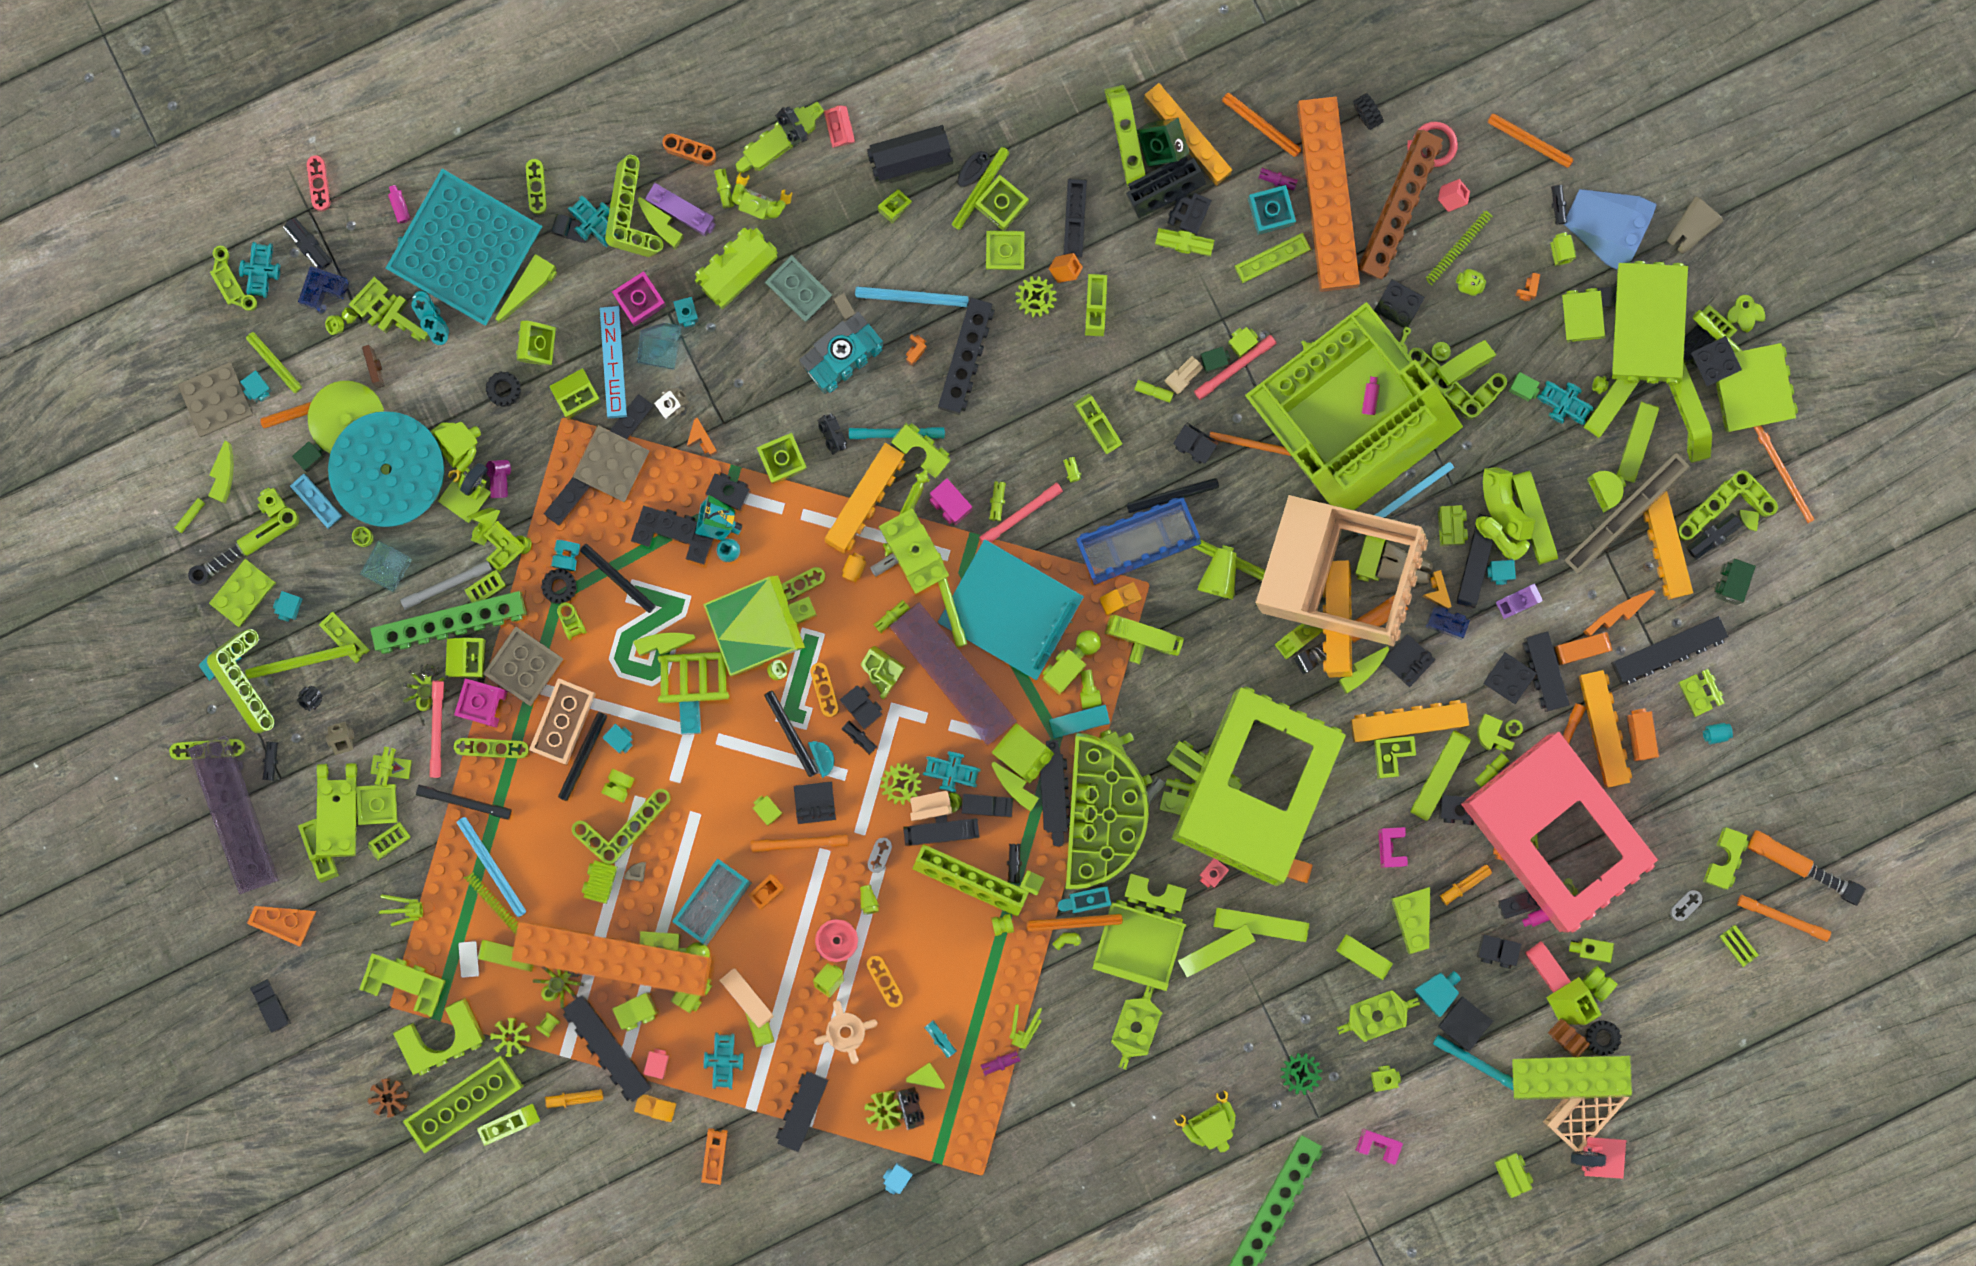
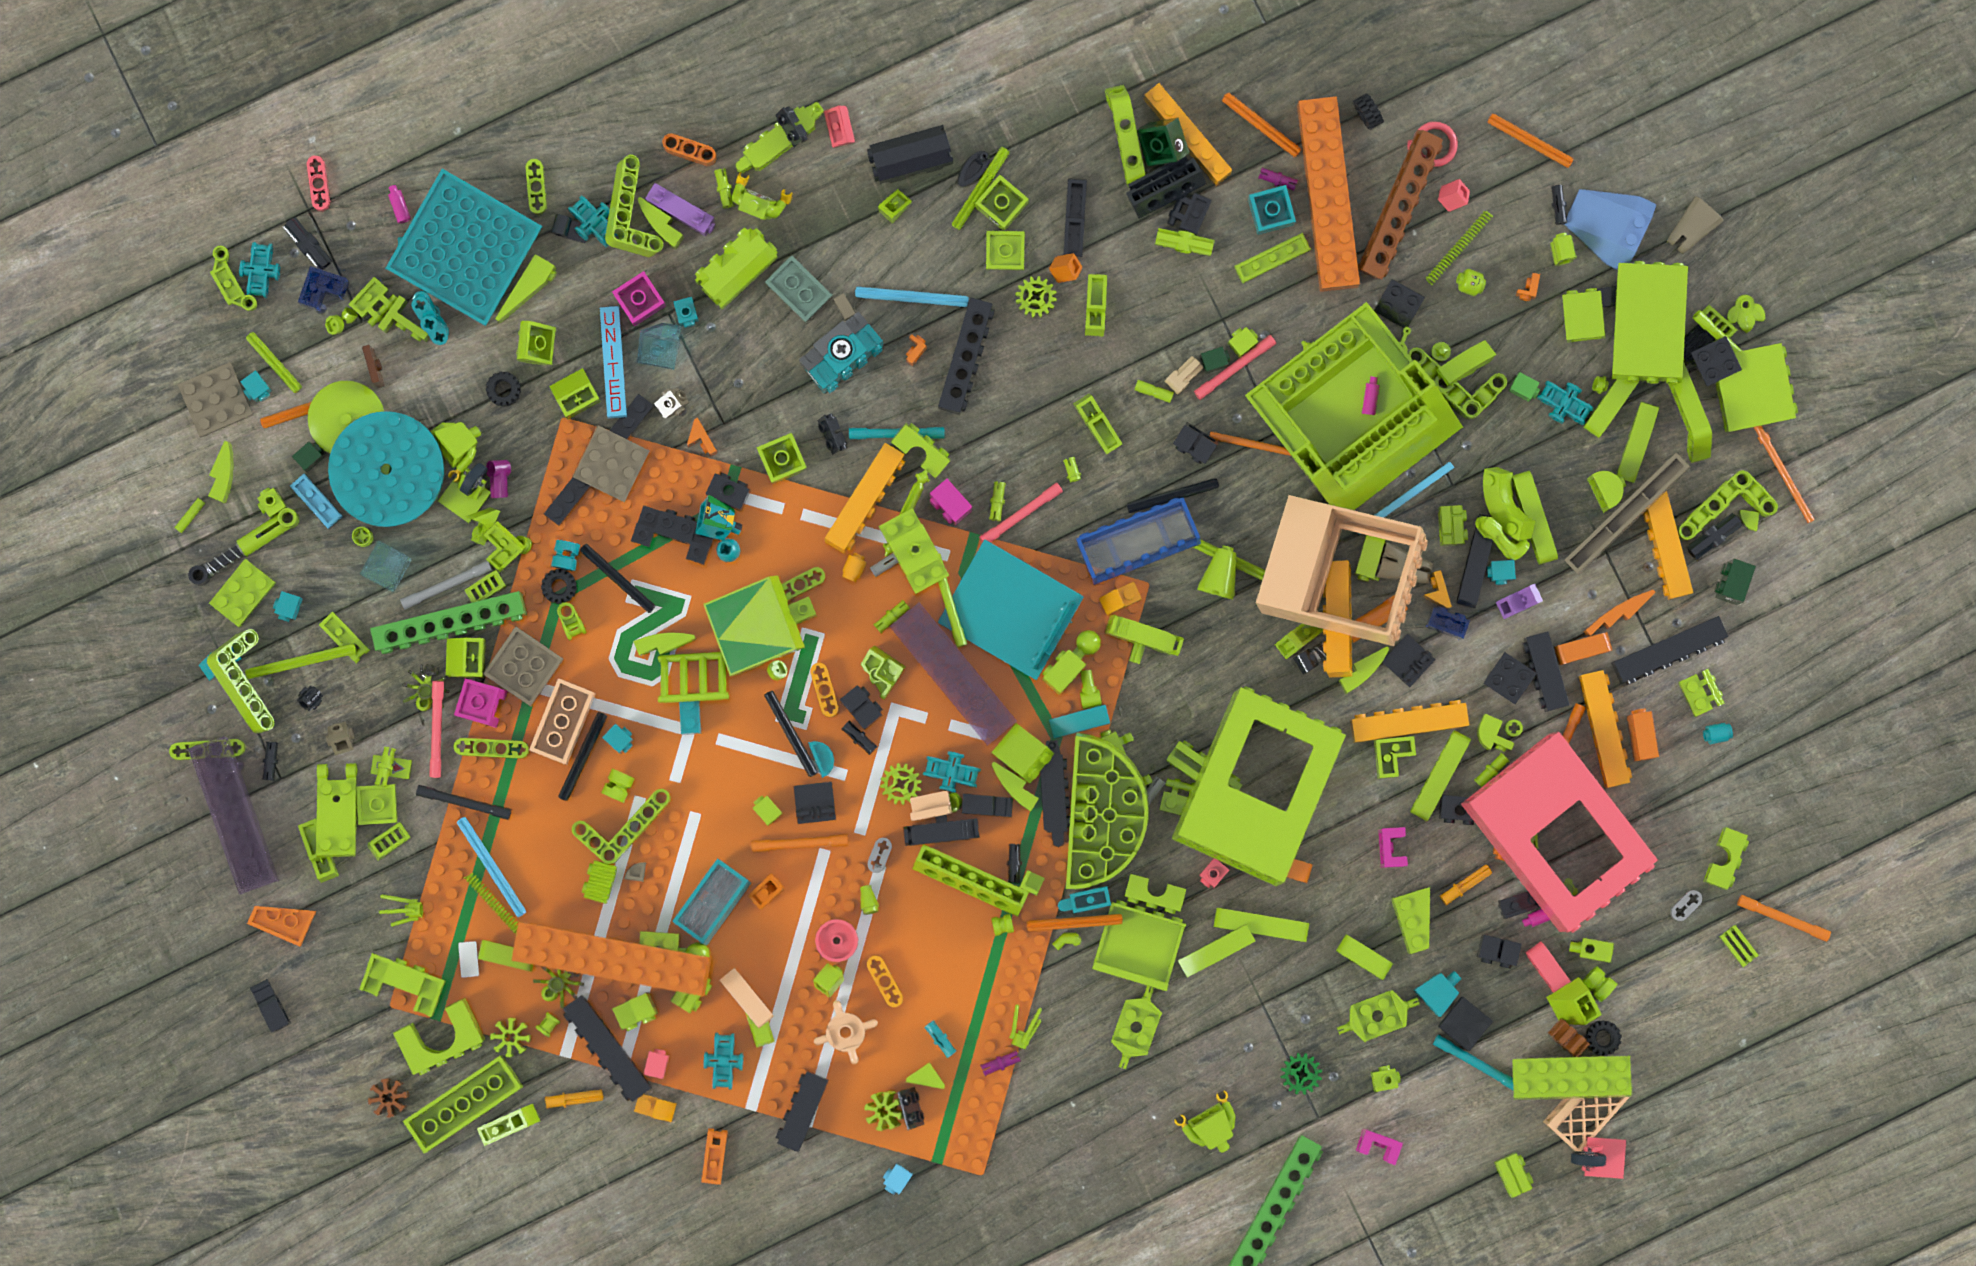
(1803, 866): piece -> none

